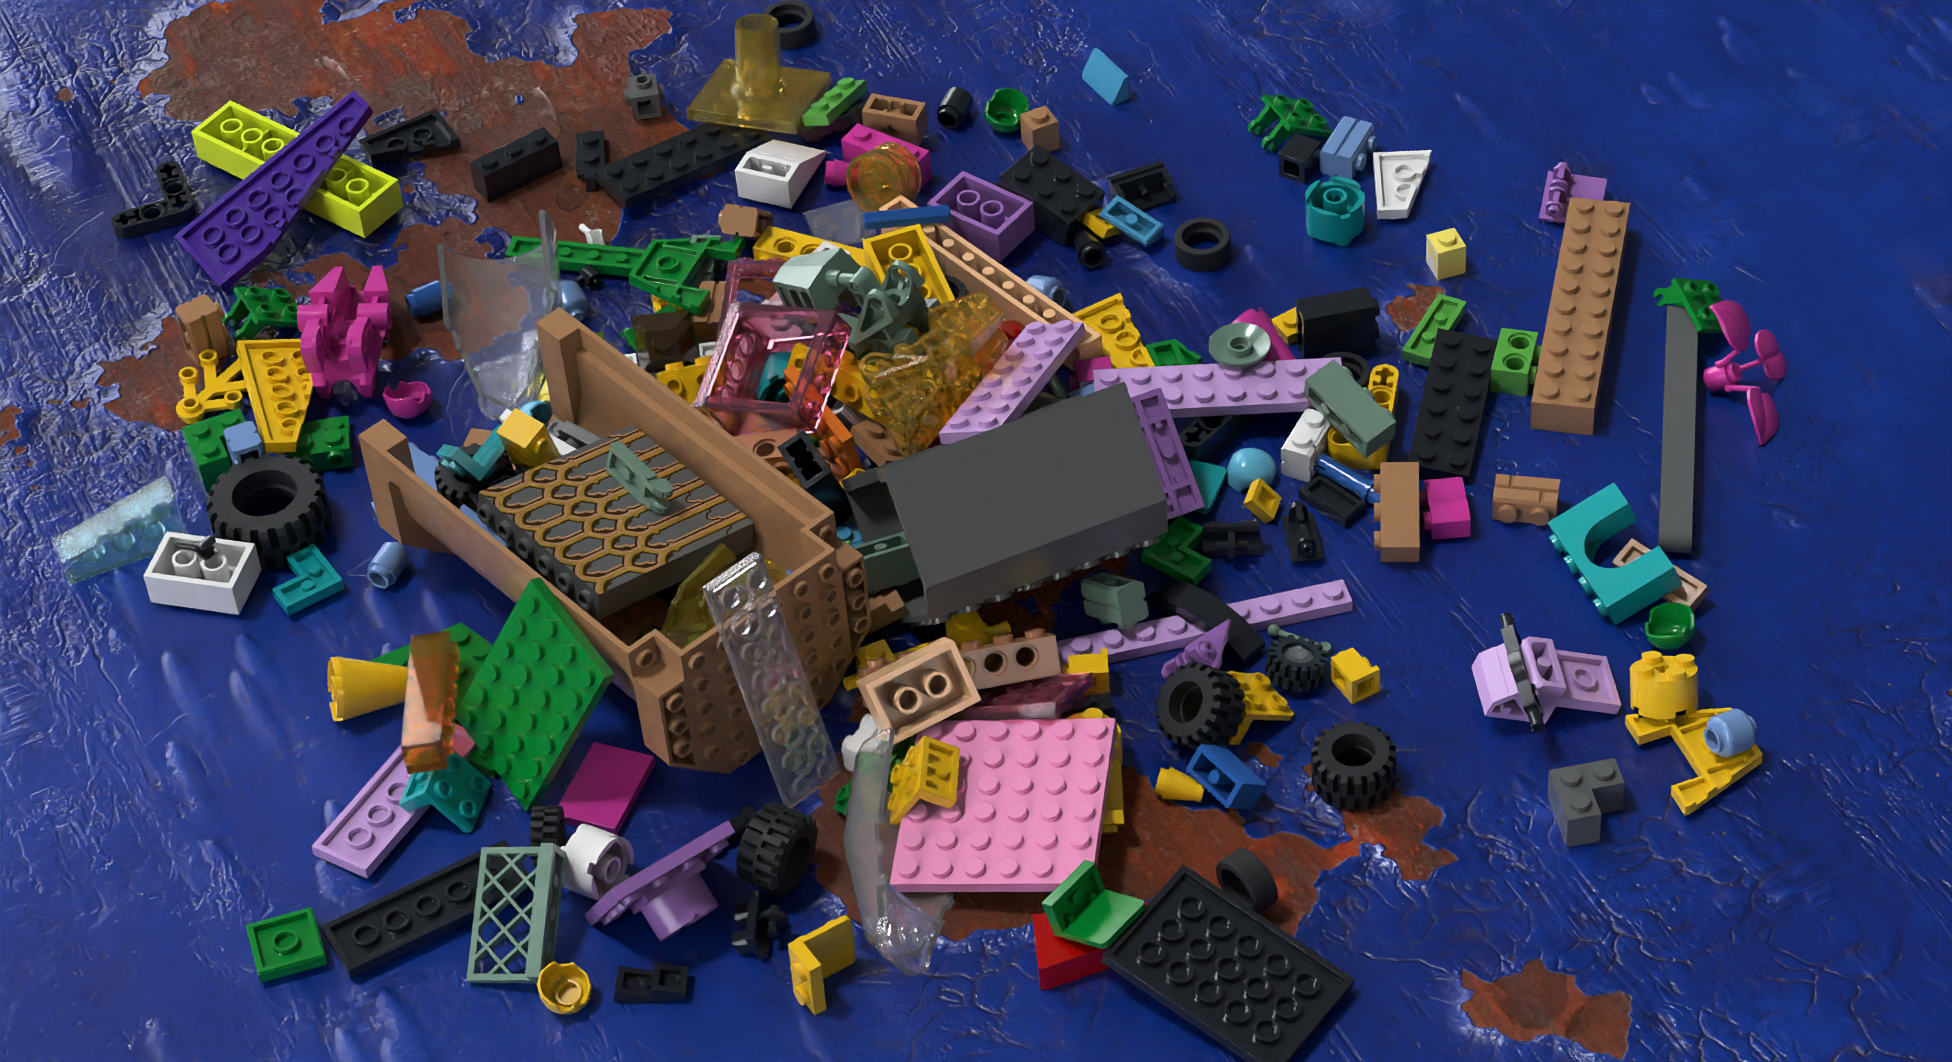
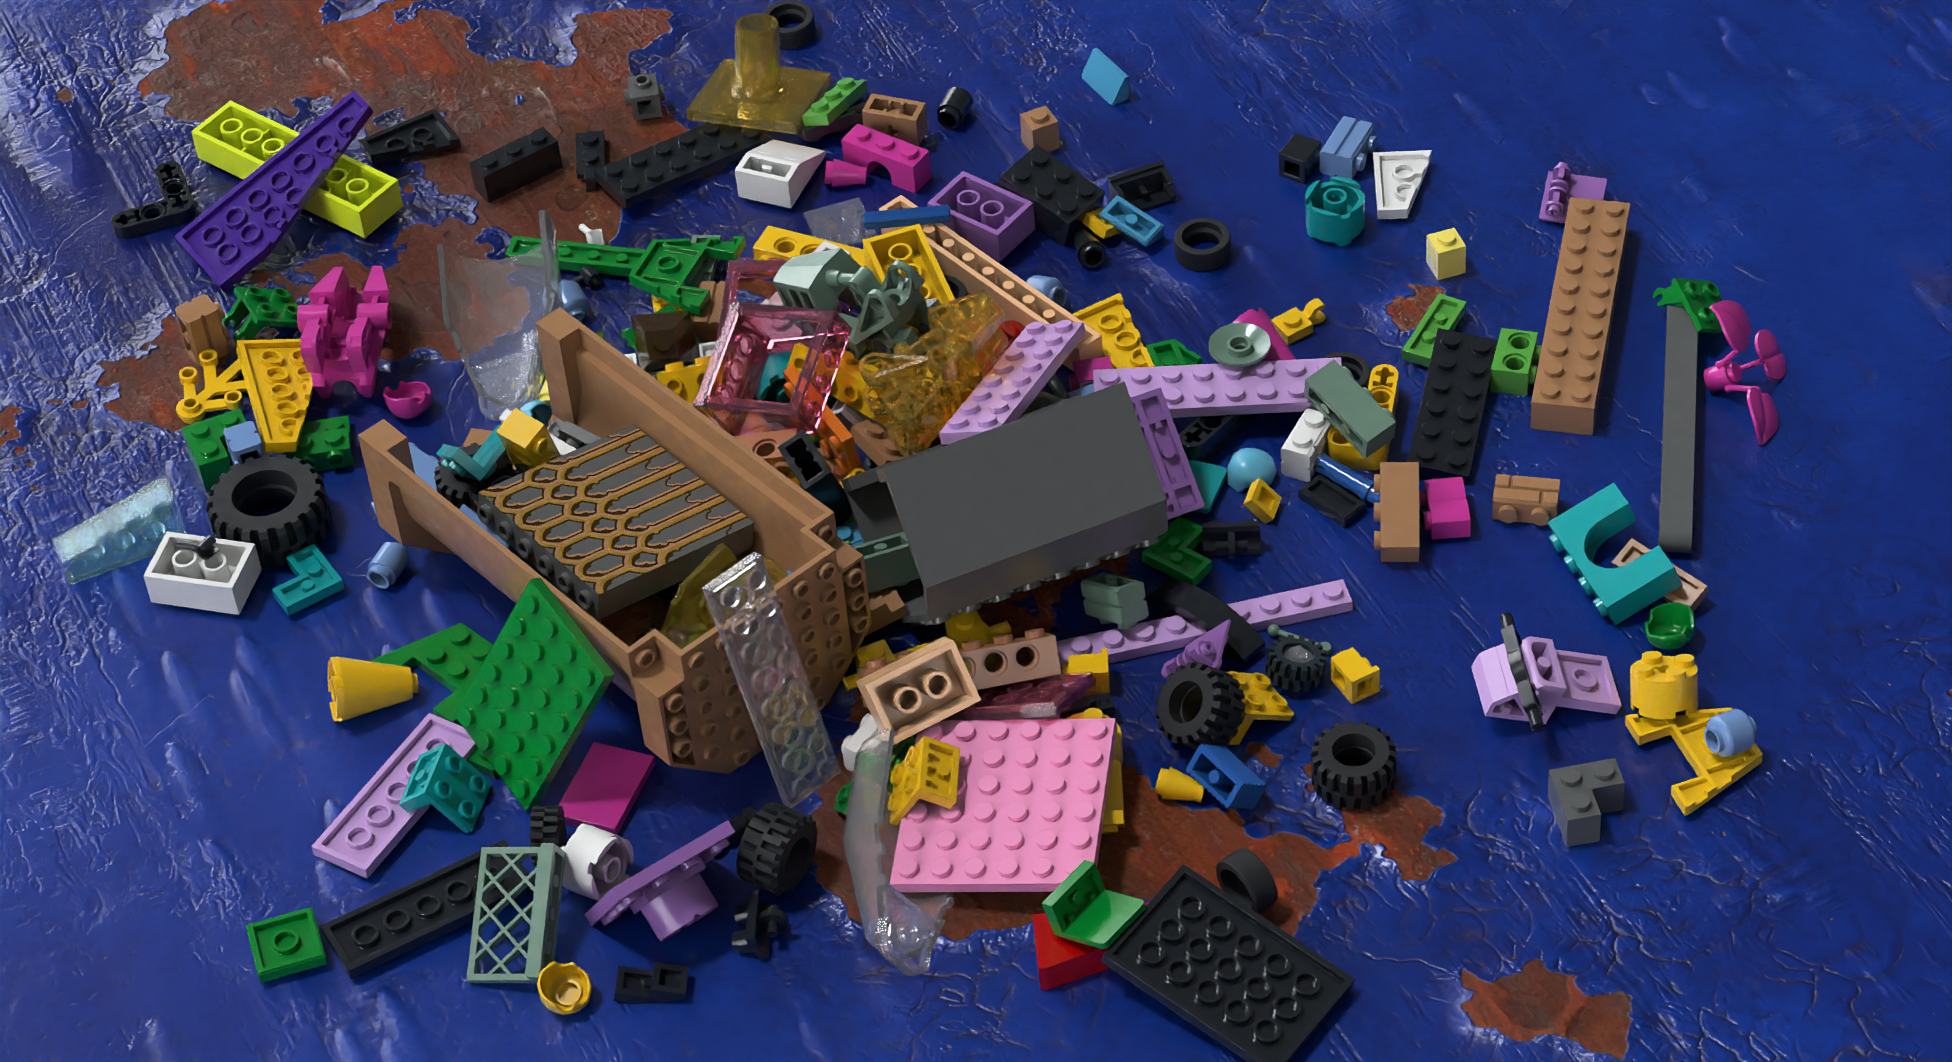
(424, 299): blue brick -> none
(430, 702): clear orange brick -> none
(638, 479): sand green hinge -> none
(744, 221): medium nougat brick -> none
(819, 956): yellow bracket -> none
(883, 176): clear yellow wheel -> none
(1005, 109): green hair -> none
(1295, 116): green plate -> none
(1301, 534): black hinge -> none
(1337, 323): black brick -> none

